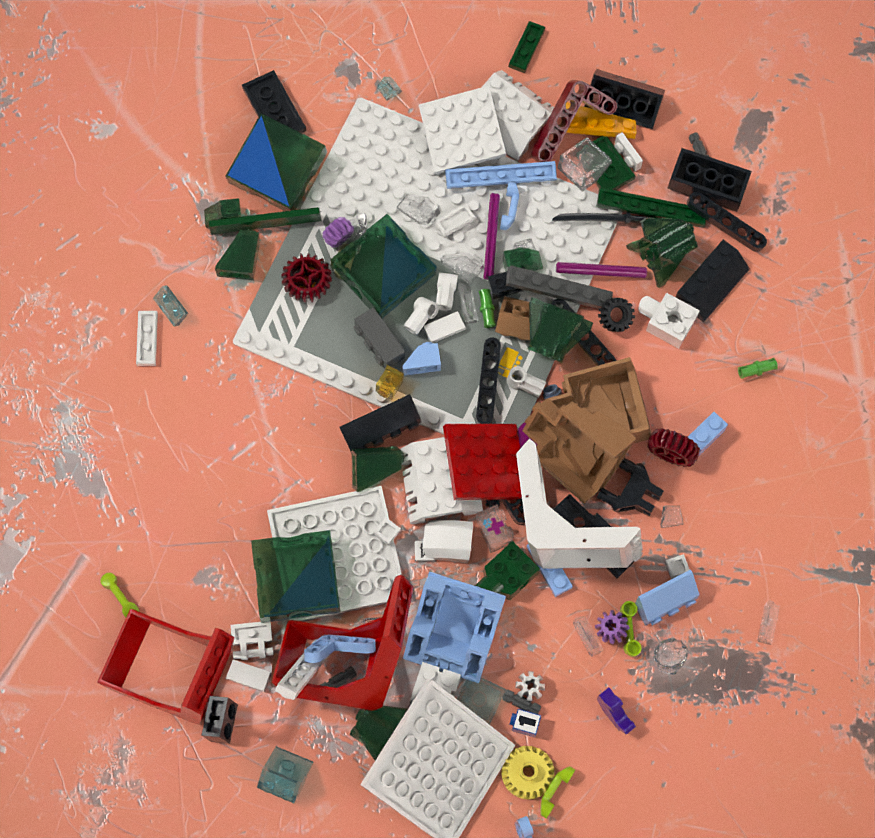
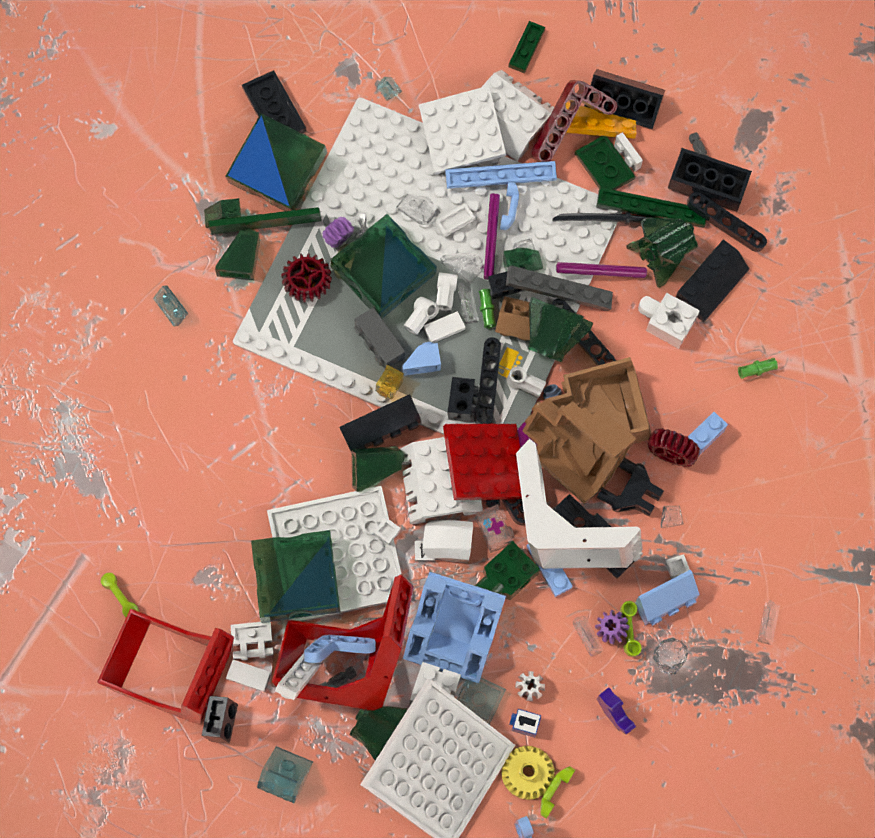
(147, 338): white tile -> none
(462, 399): none -> black brick
(521, 702): dark grey axle -> none
(583, 163): clear slope -> none
(606, 310): black tyre -> none

